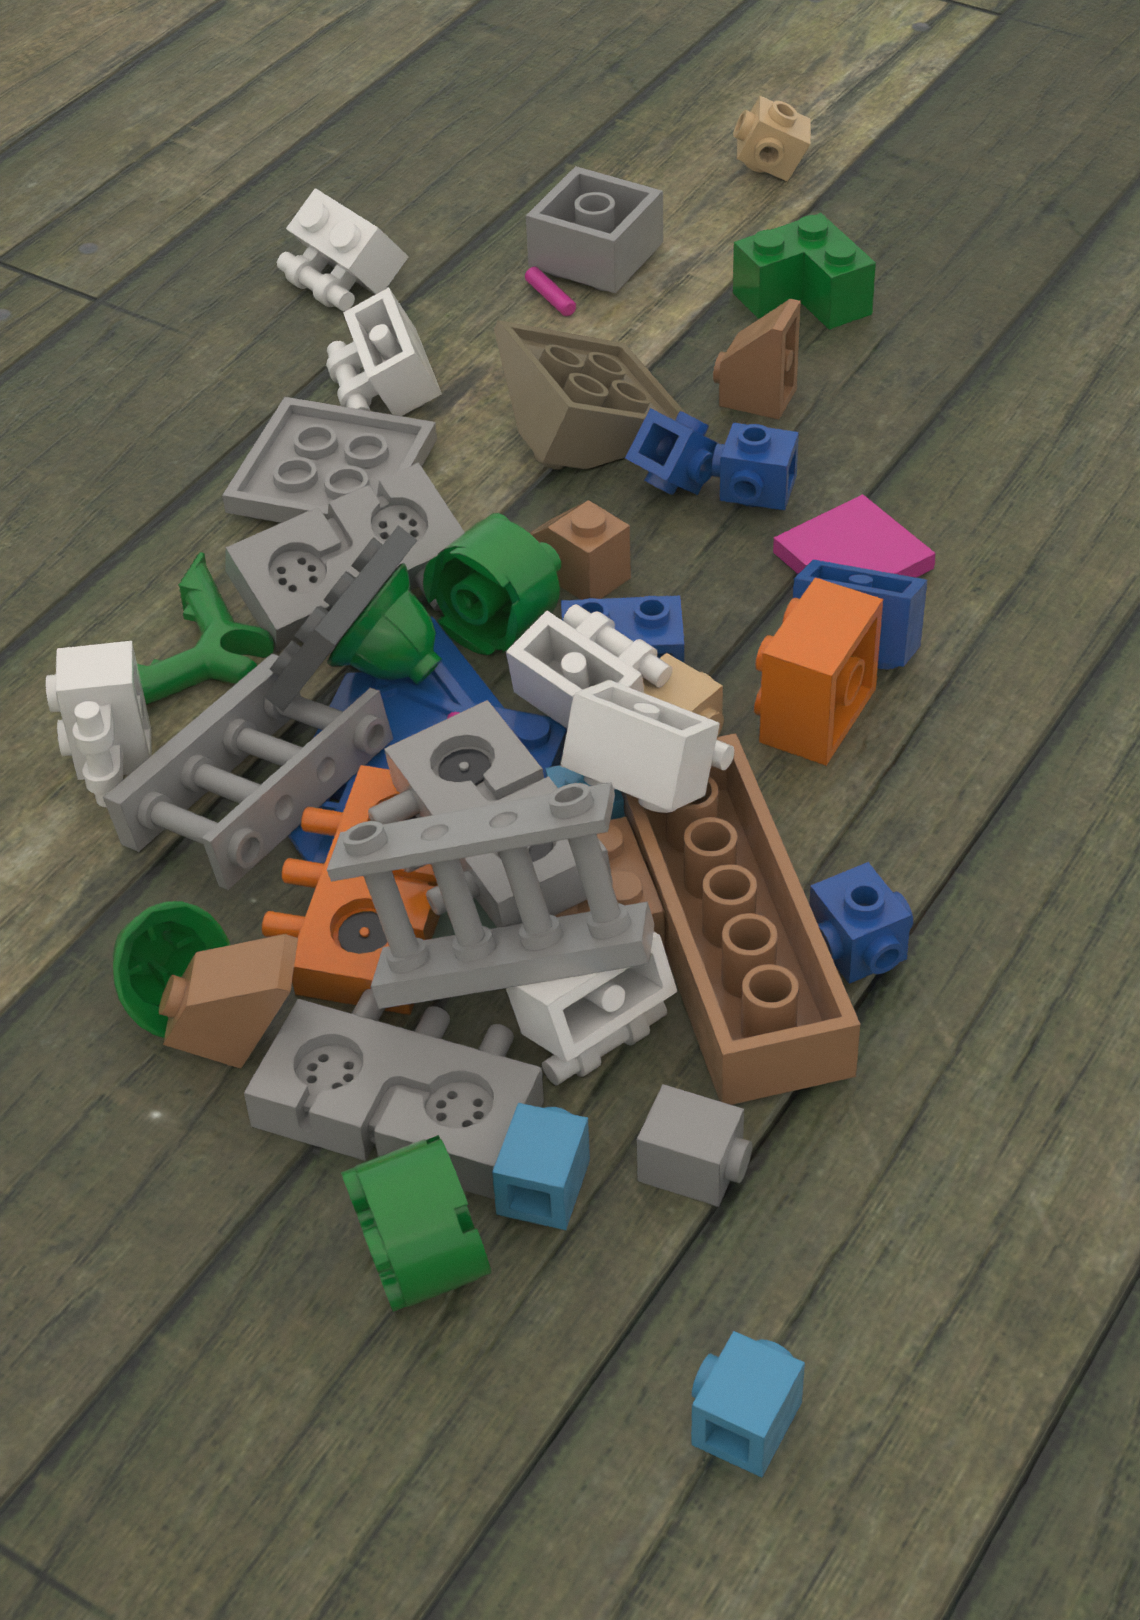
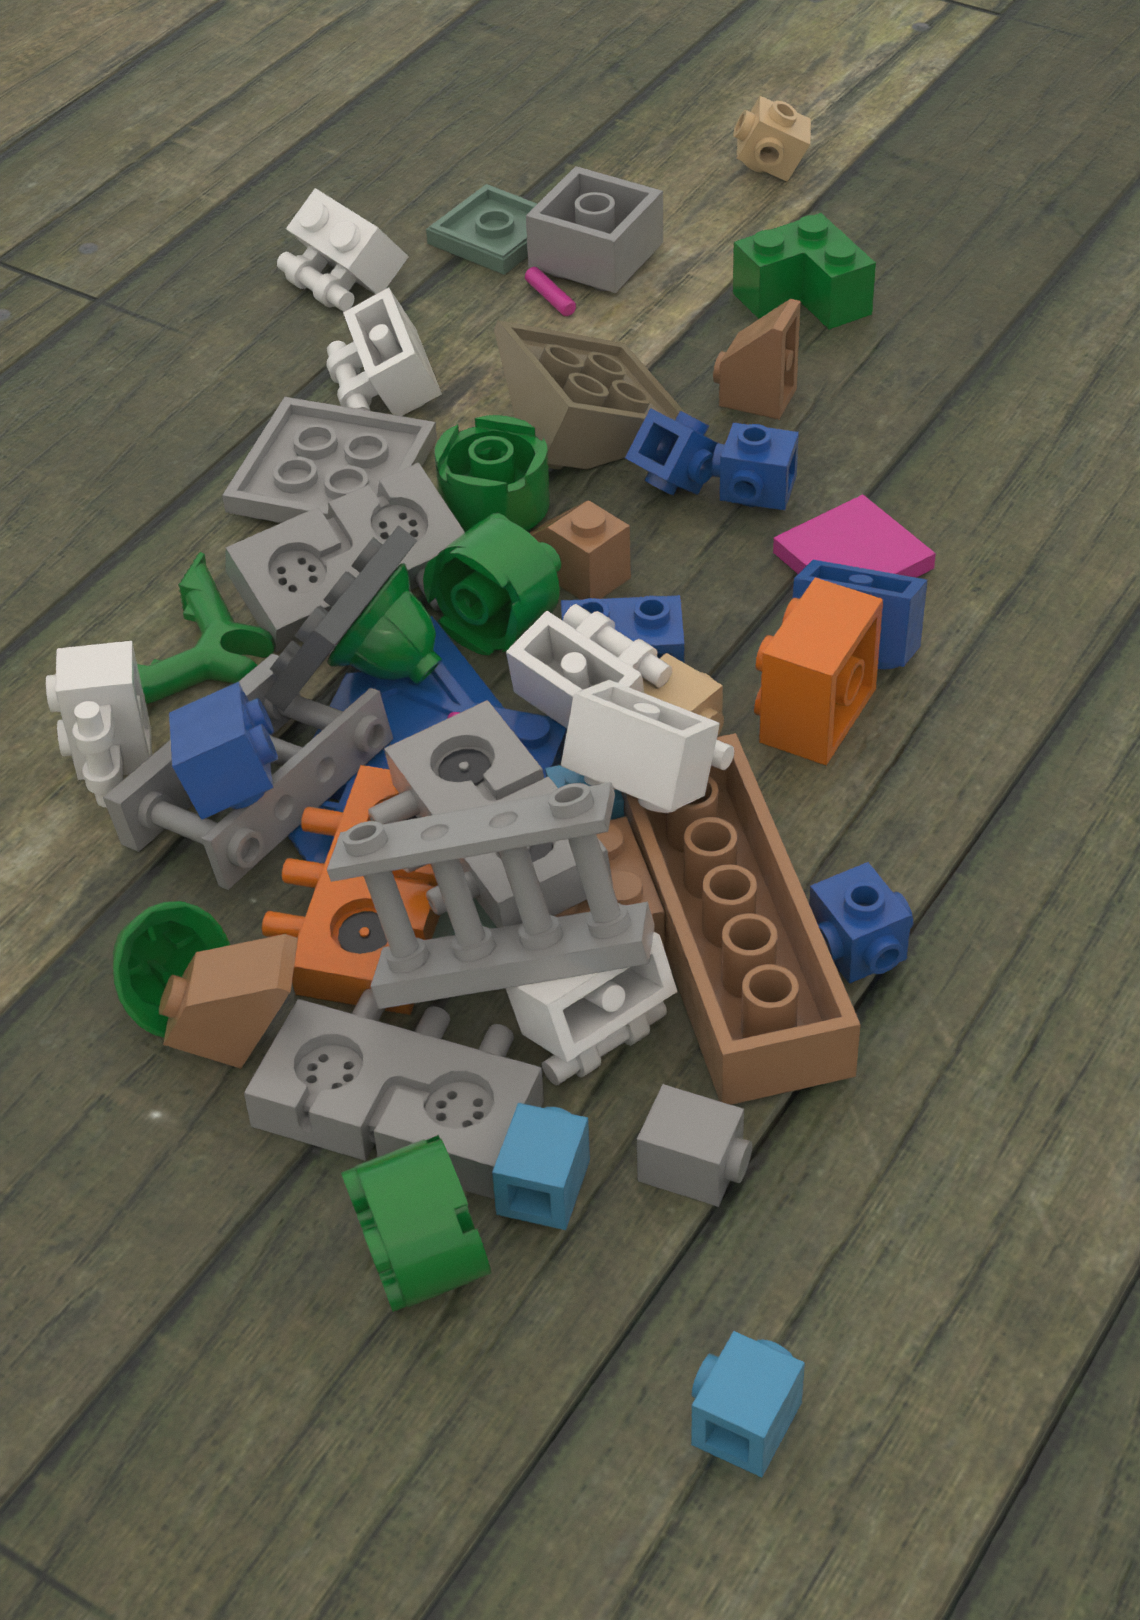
(222, 750): none -> blue brick
(485, 229): none -> sand green tile
(494, 470): none -> green brick

